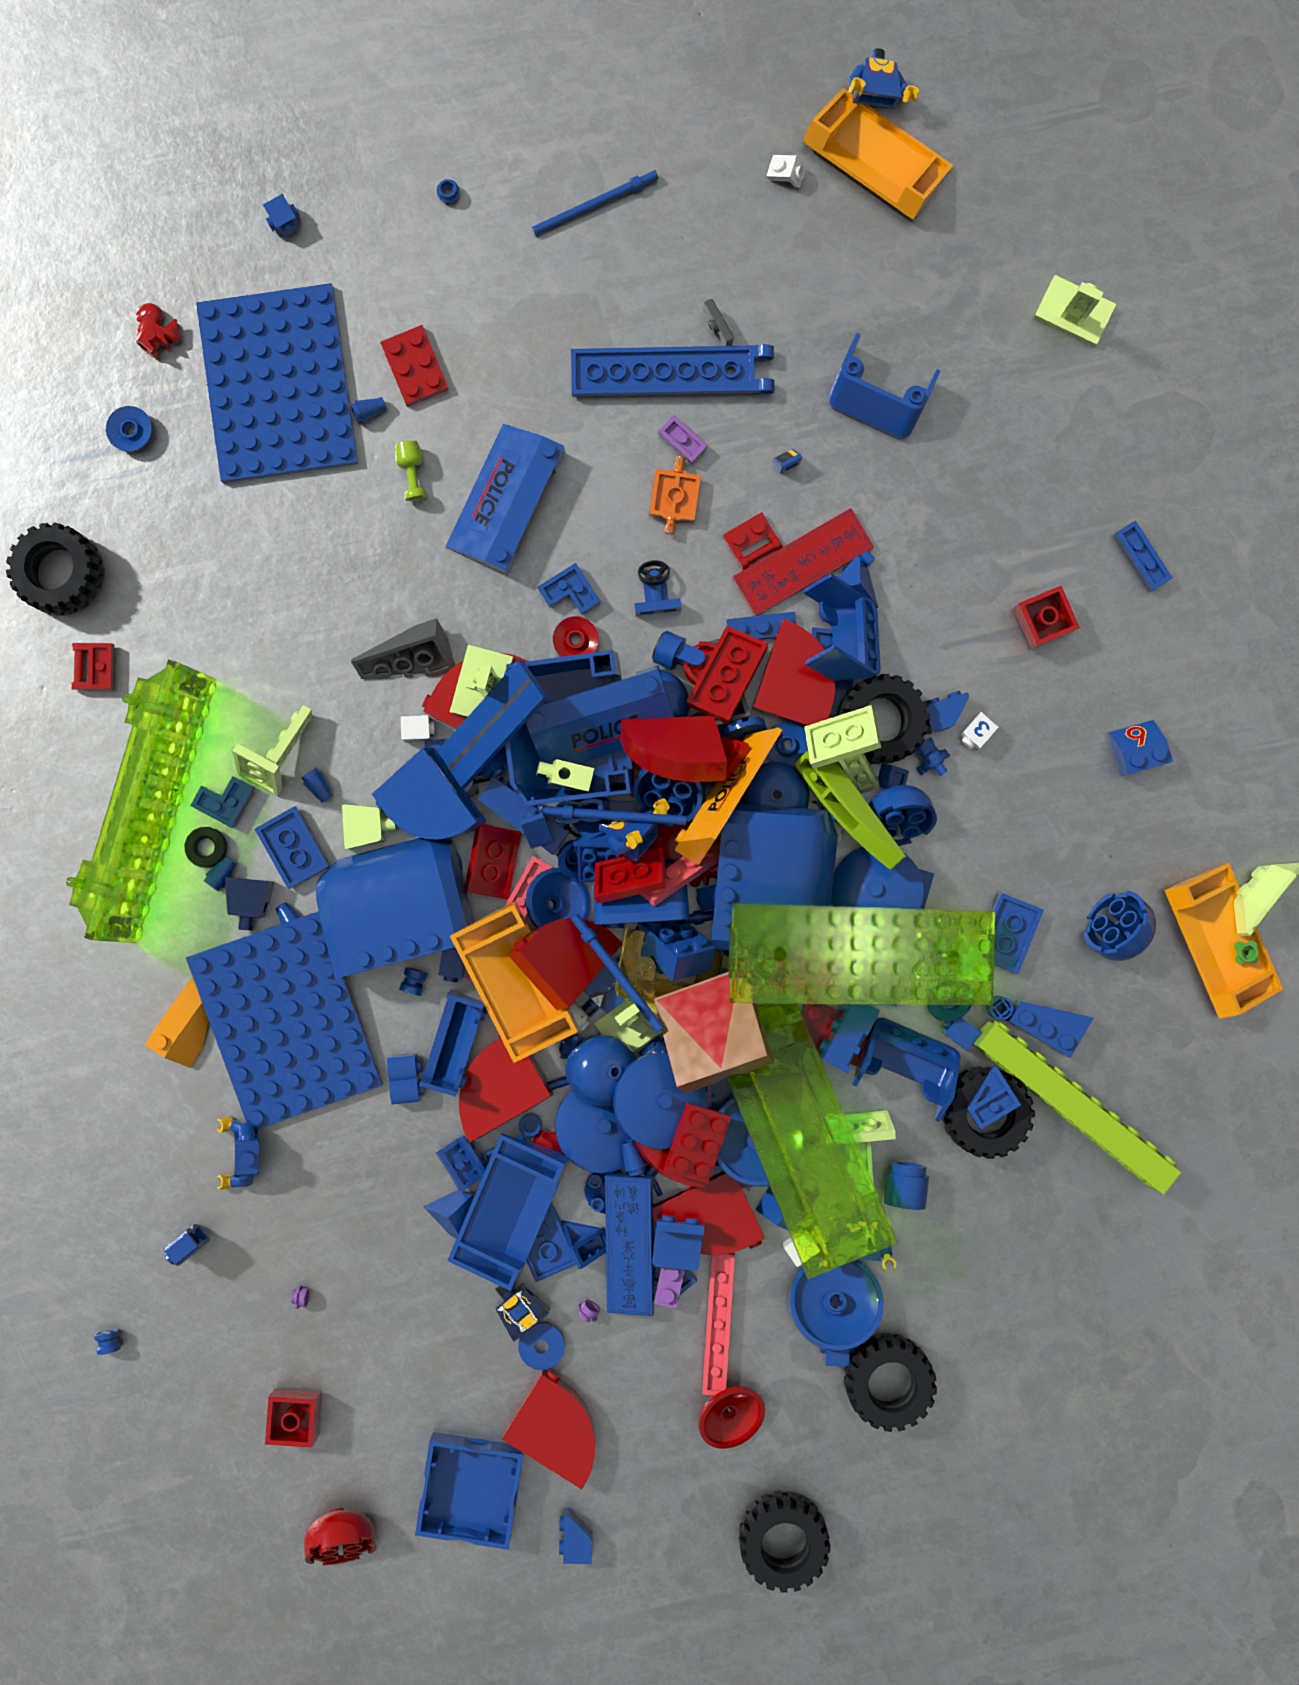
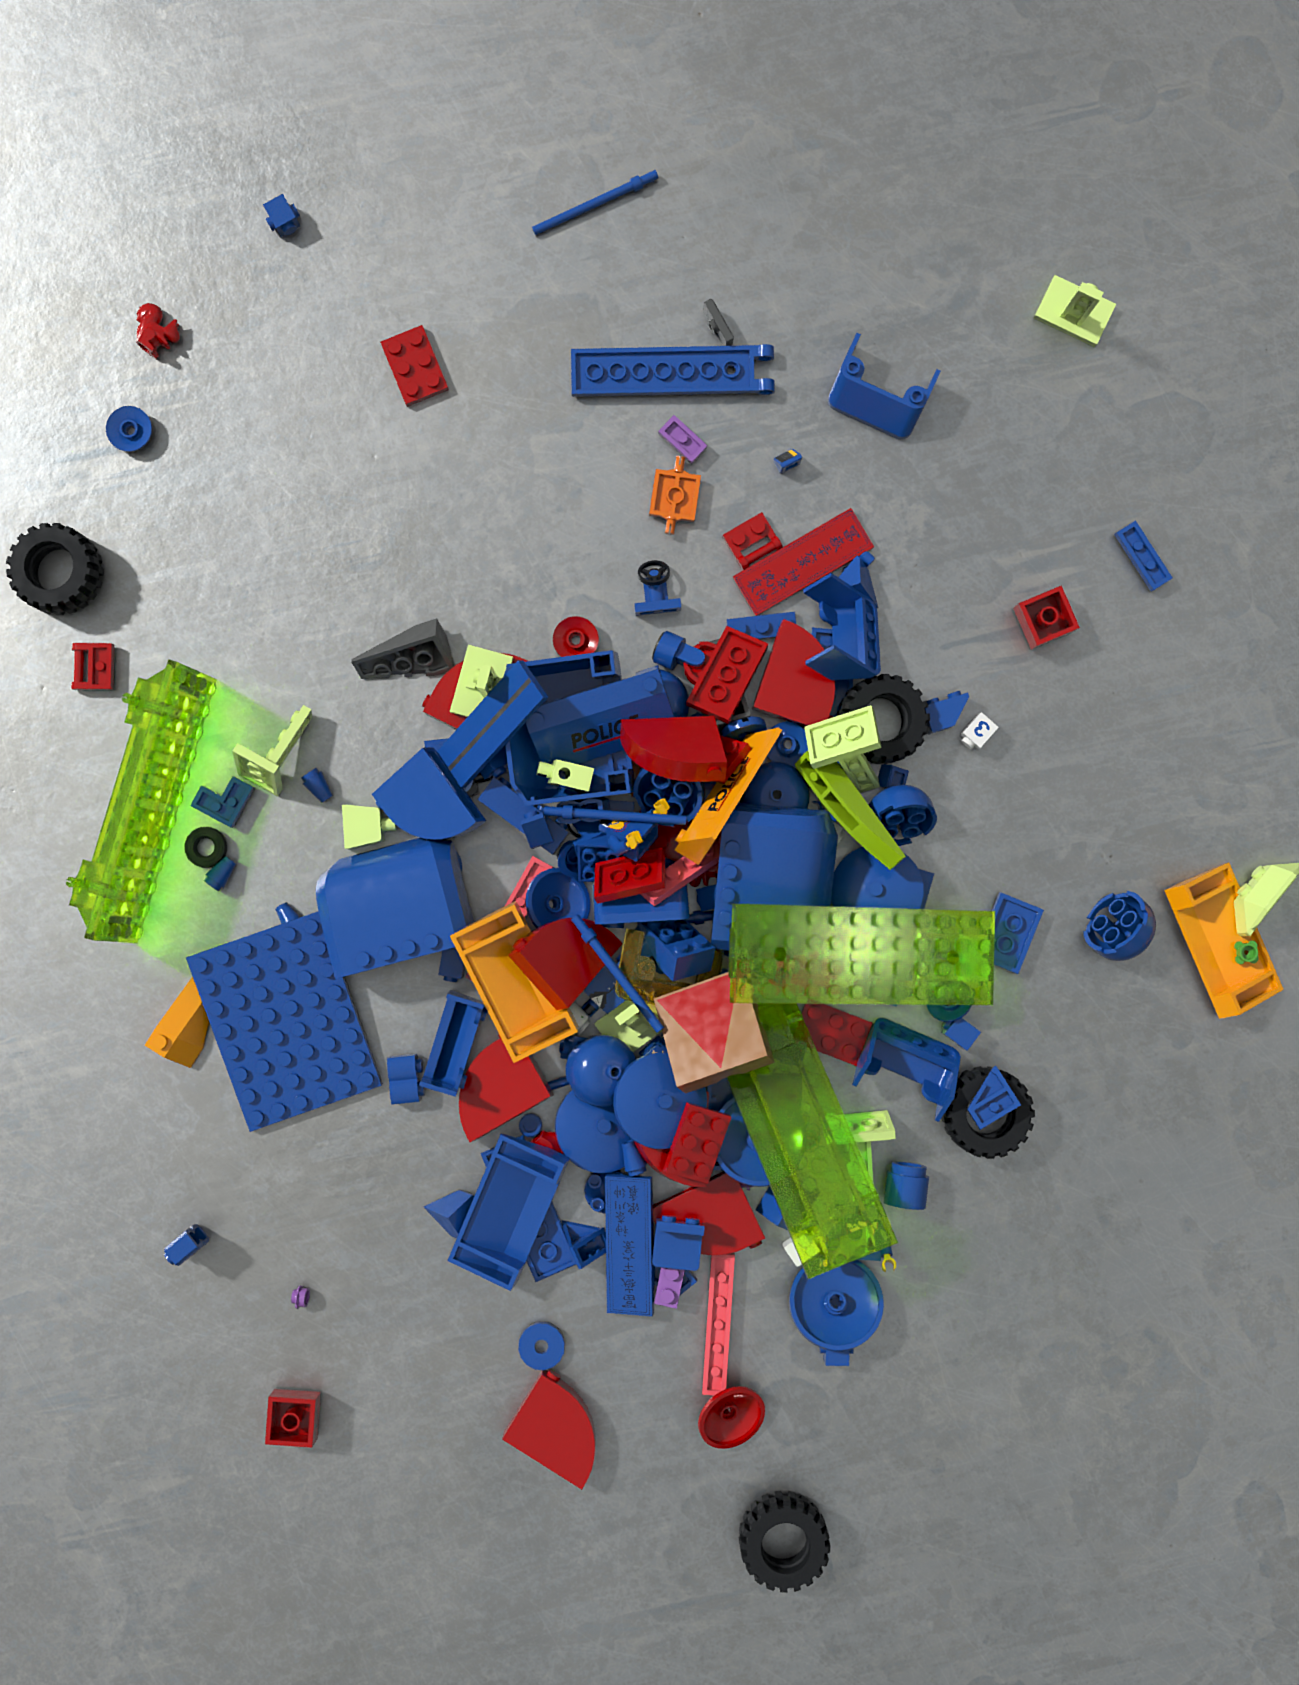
(107, 1341): blue wheel -> none
(245, 1154): blue torso -> none
(247, 899): dark blue torso -> none
(276, 383): blue plate -> none
(292, 847): blue plate -> none
(338, 1529): red cylinder -> none
(368, 408): blue cone -> none
(408, 457): lime piece -> none
(413, 981): blue wheel -> none
(417, 728): white brick -> none
(445, 185): blue plate -> none
(462, 1162): blue bracket -> none
(469, 1490): blue tile -> none
(492, 861): red plate -> none
(505, 497): blue slope -> none
(520, 1309): torso -> none
(570, 583): blue plate -> none
(577, 1539): blue slope -> none
(588, 1311): medium lavender plate -> none
(651, 1172): blue hand -> none
(786, 168): white bracket -> none
(848, 1035): blue wedge -> none
(877, 153): light orange slope -> none
(879, 82): torso -> none
(911, 1404): black tyre -> none
(931, 757): blue piece -> none
(999, 1011): blue wheel -> none
(1050, 1026): blue wedge -> none
(1078, 1109): lime brick -> none
(1140, 748): blue slope -> none

